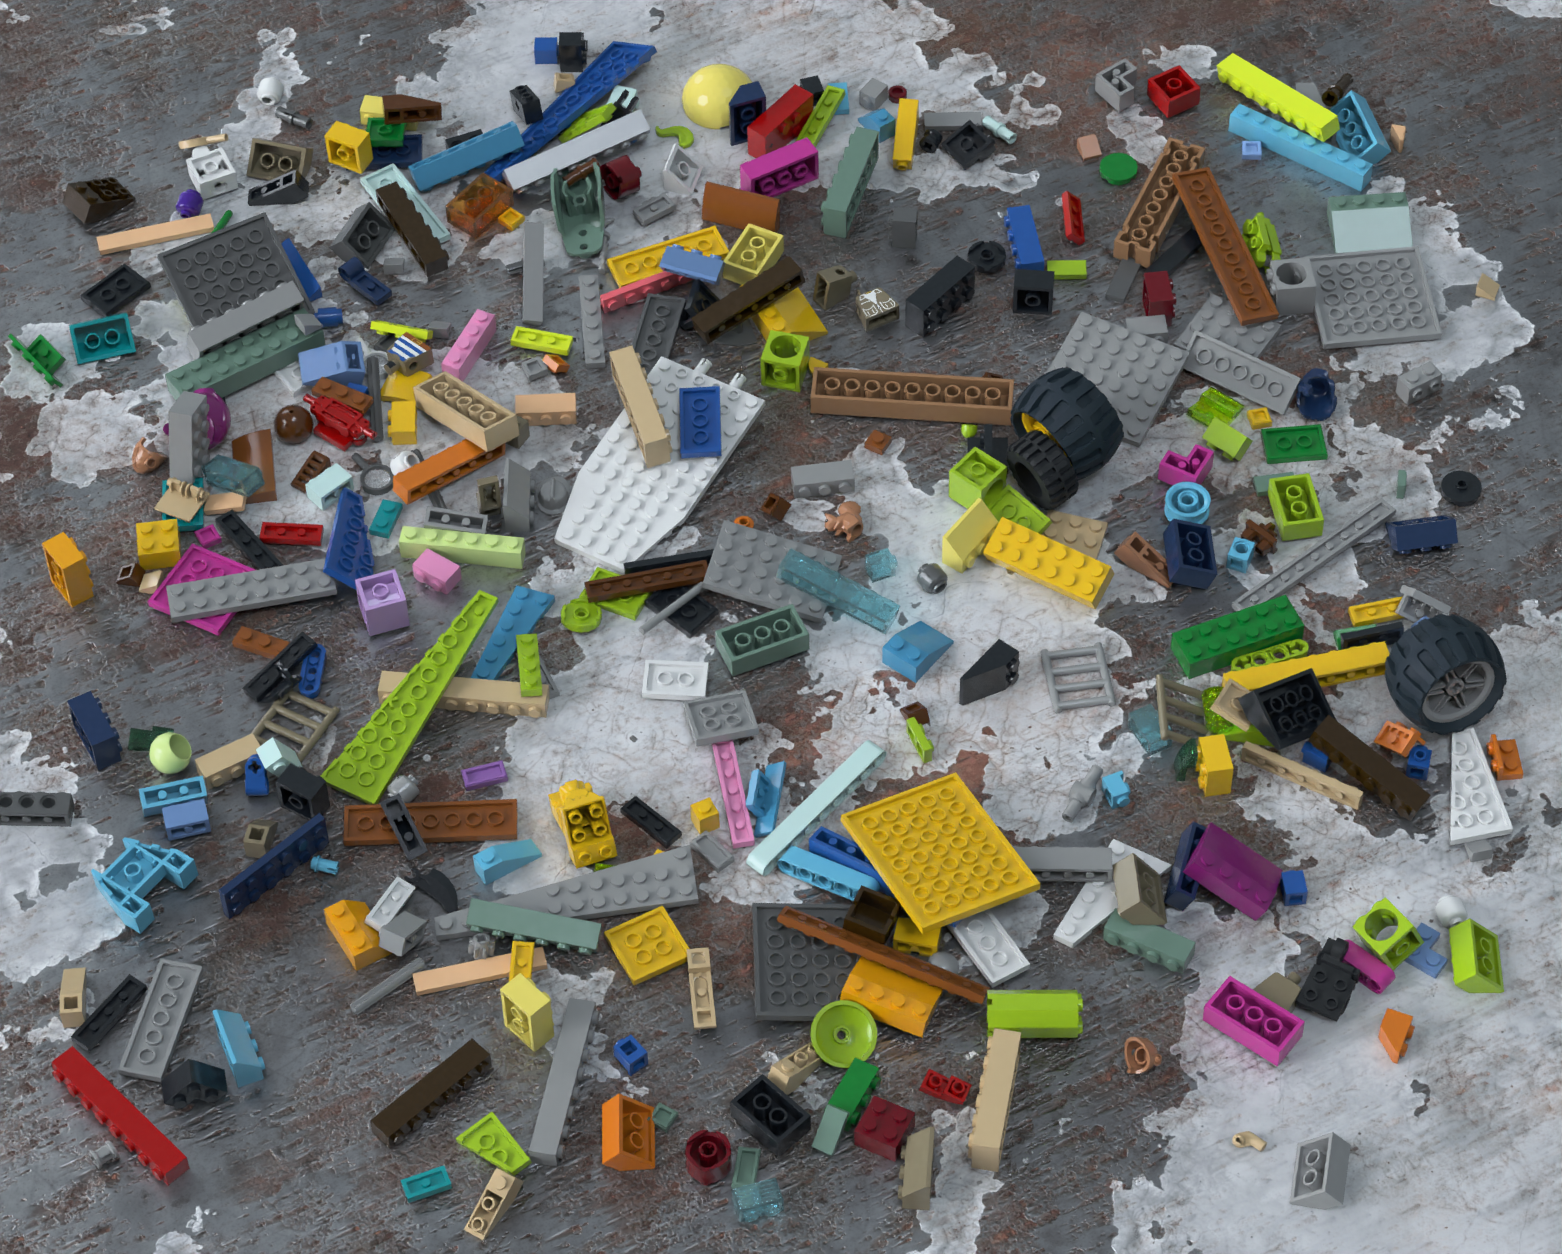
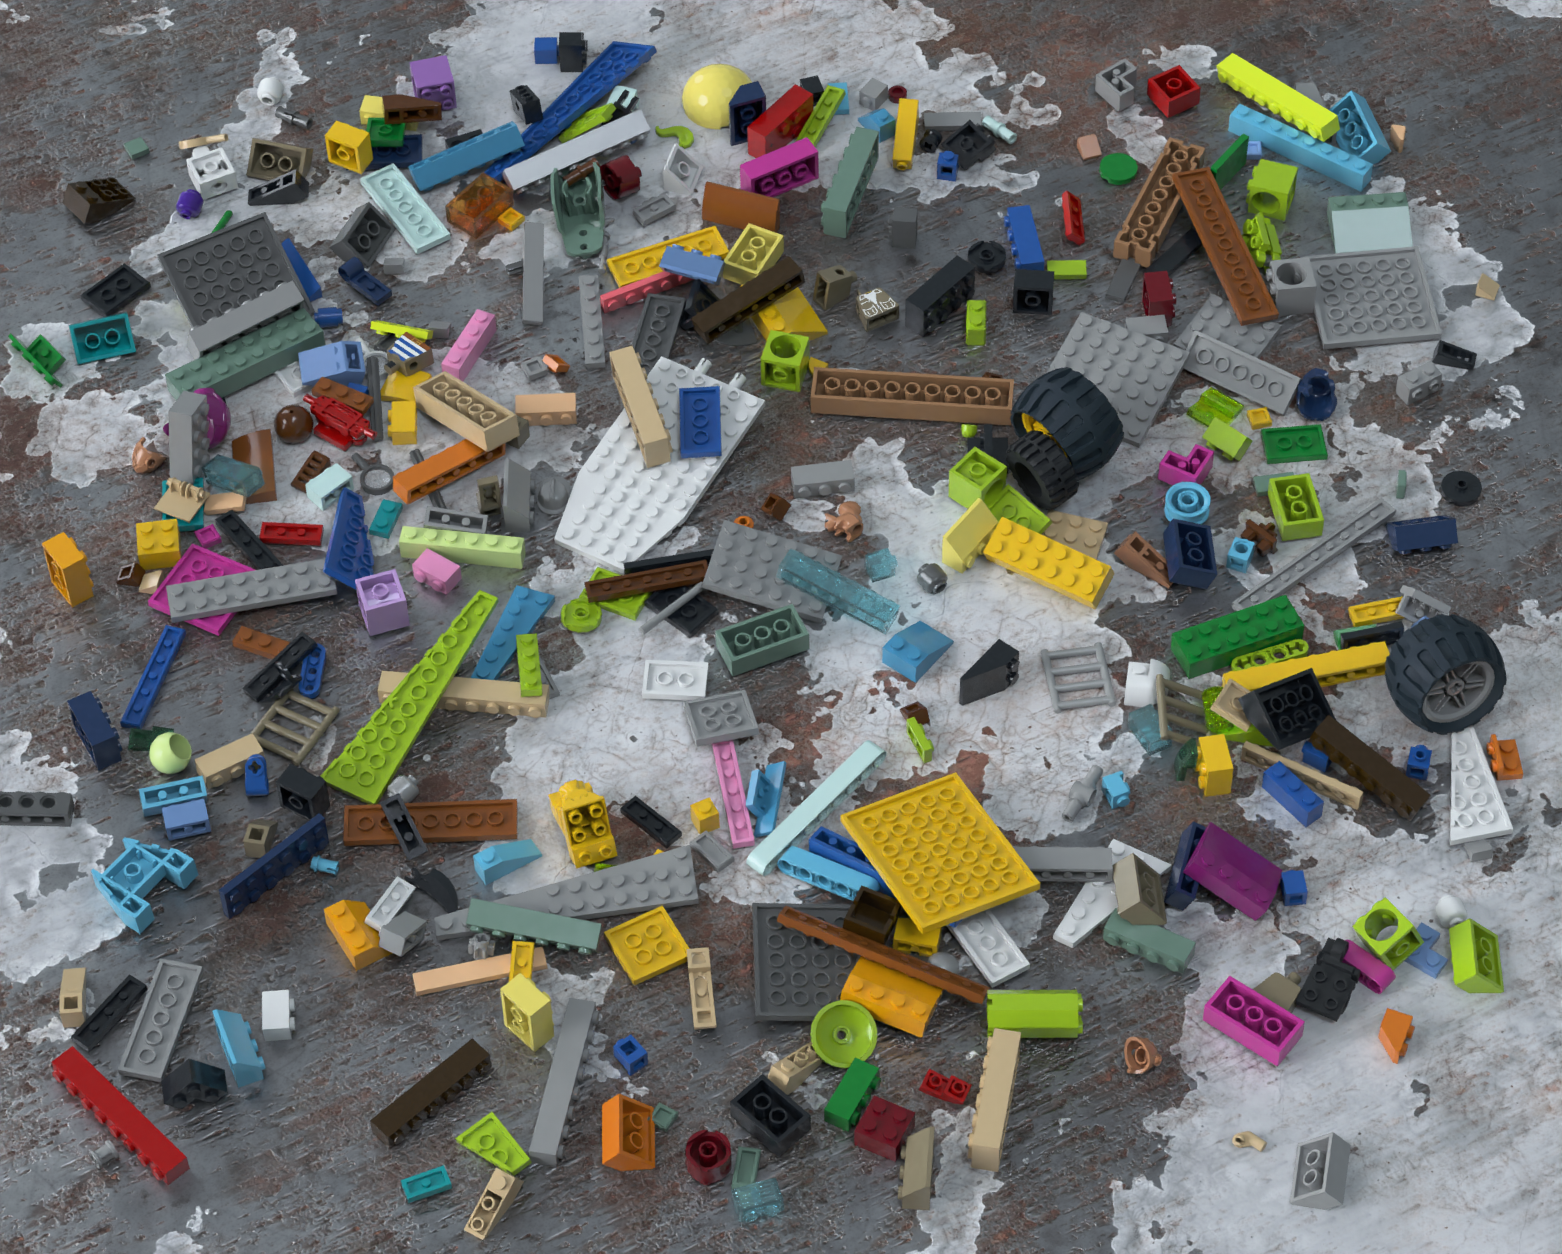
(136, 148): none -> sand green tile
(153, 677): none -> blue tile
(155, 234): light nougat tile -> none
(276, 1015): none -> white piece
(277, 756): light aqua brick -> none
(307, 323): light grey slope -> none
(387, 986): light grey axle -> none
(403, 461): white head -> none
(412, 229): dark brown brick -> none
(434, 81): none -> medium lavender brick
(484, 775): medium lavender tile -> none
(542, 340): neon yellow plate -> none
(563, 81): tan slope -> none
(830, 1129): sand green tile -> none
(878, 442): dark orange plate -> none
(949, 161): none -> blue brick
(976, 322): none -> lime brick
(1142, 682): none -> white brick
(1231, 161): none -> green tile
(1271, 189): none -> lime brick
(1292, 794): none -> blue brick
(1336, 91): dark brown pin -> none
(1398, 738): orange bracket -> none
(1447, 354): none -> black slope

